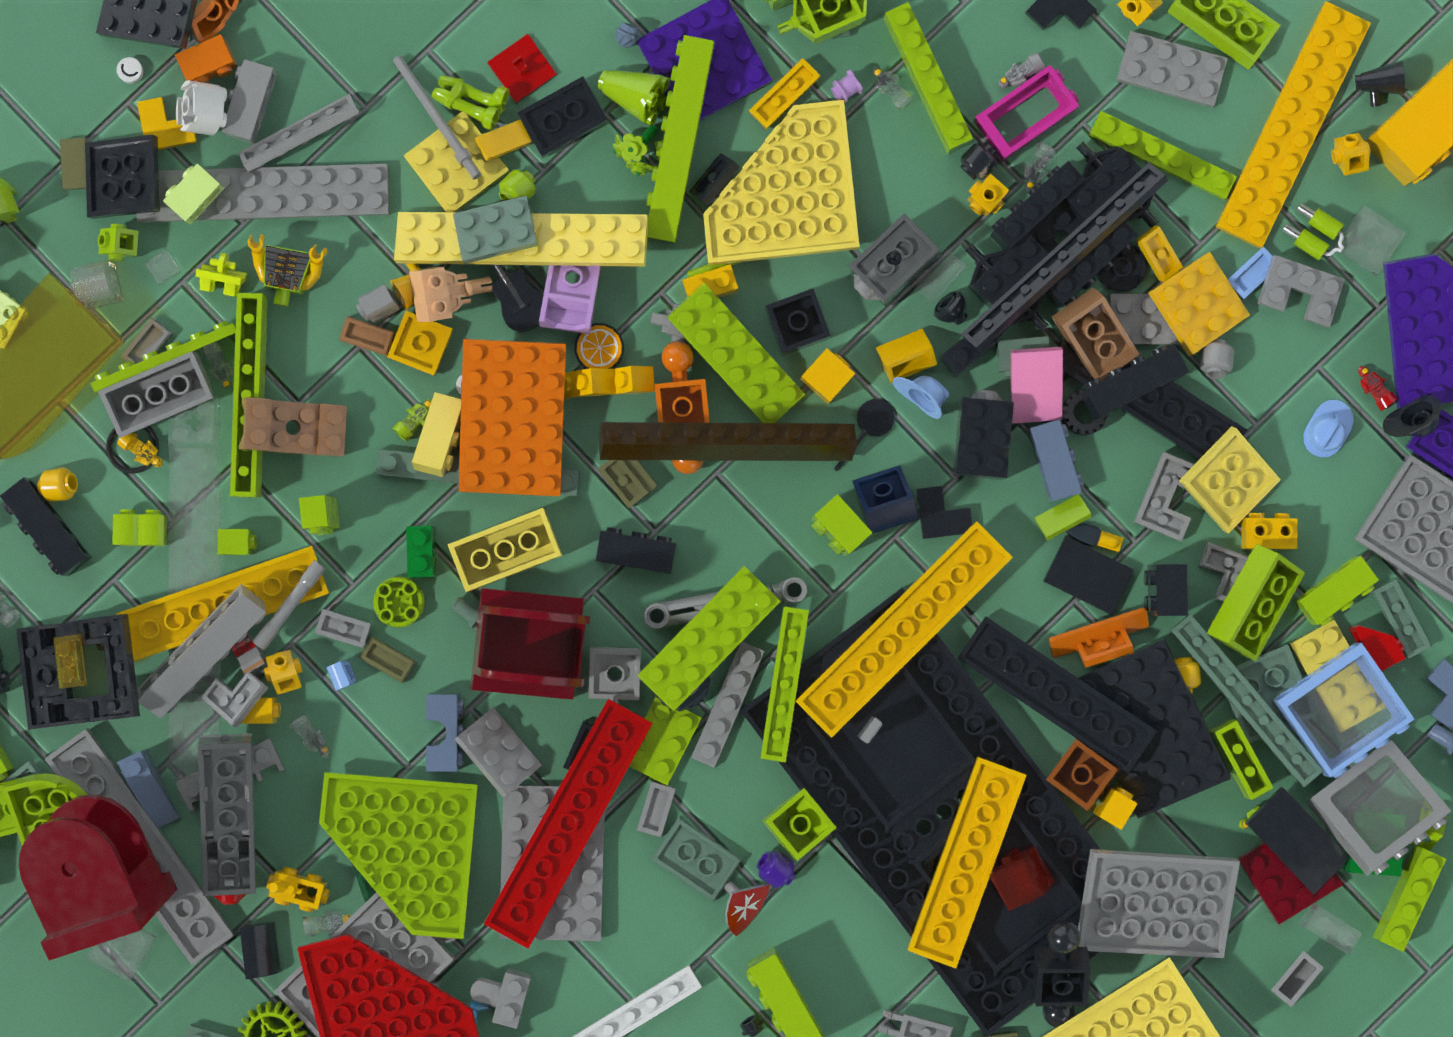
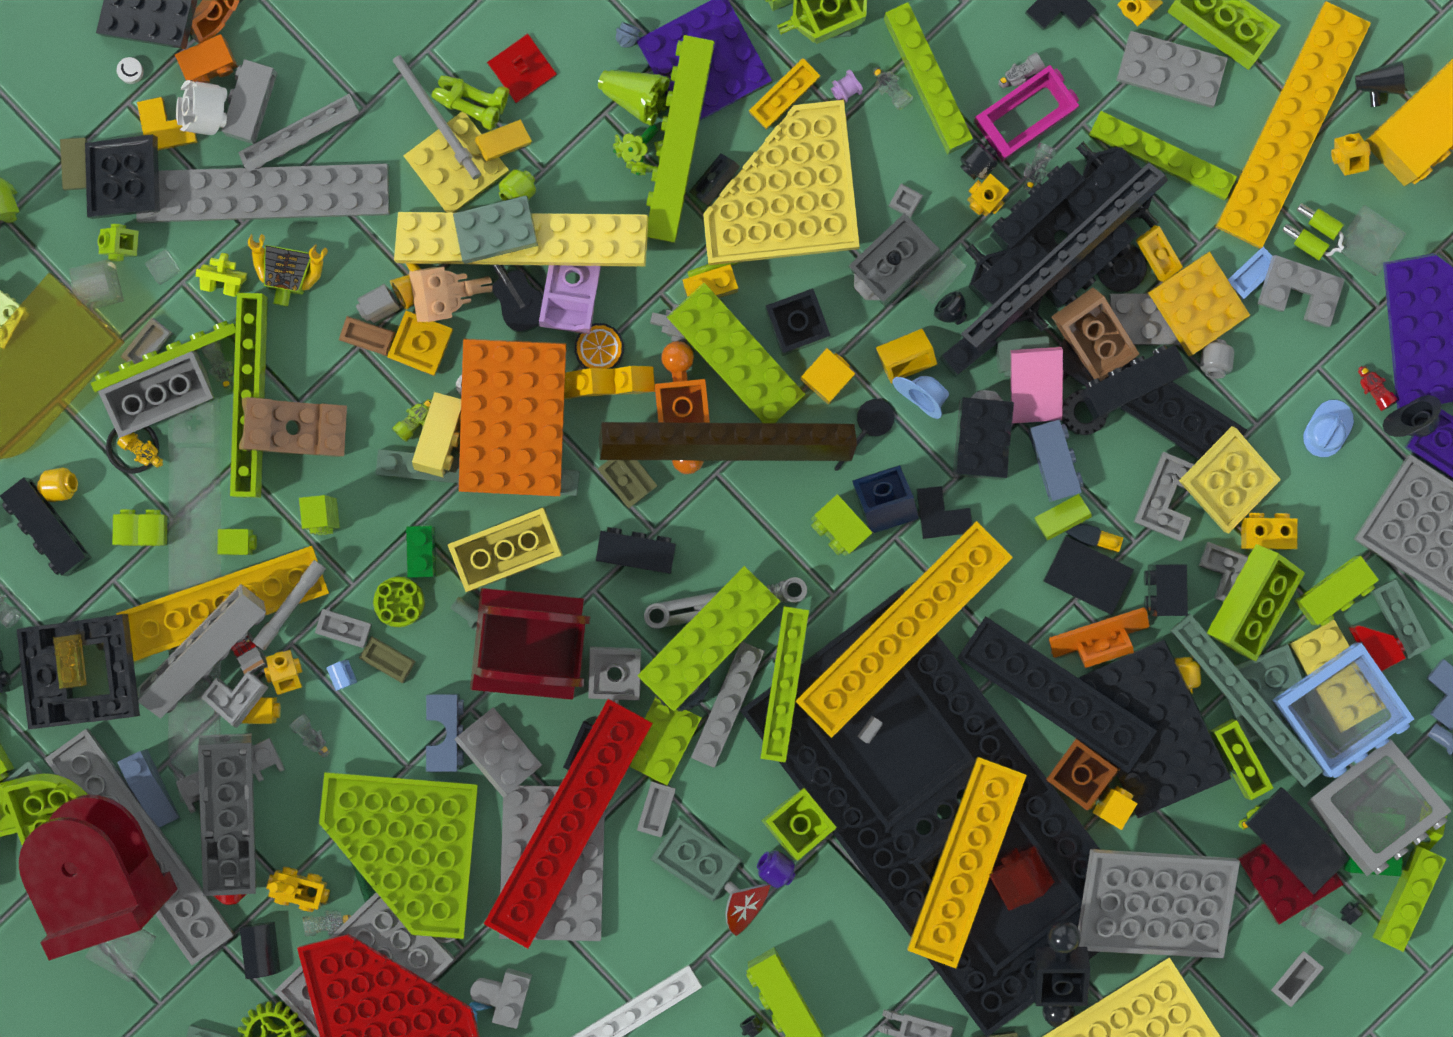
(193, 193): yellowish green brick -> none
(562, 116): black plate -> none
(905, 200): none -> light grey tile
(1351, 912): none -> black plate

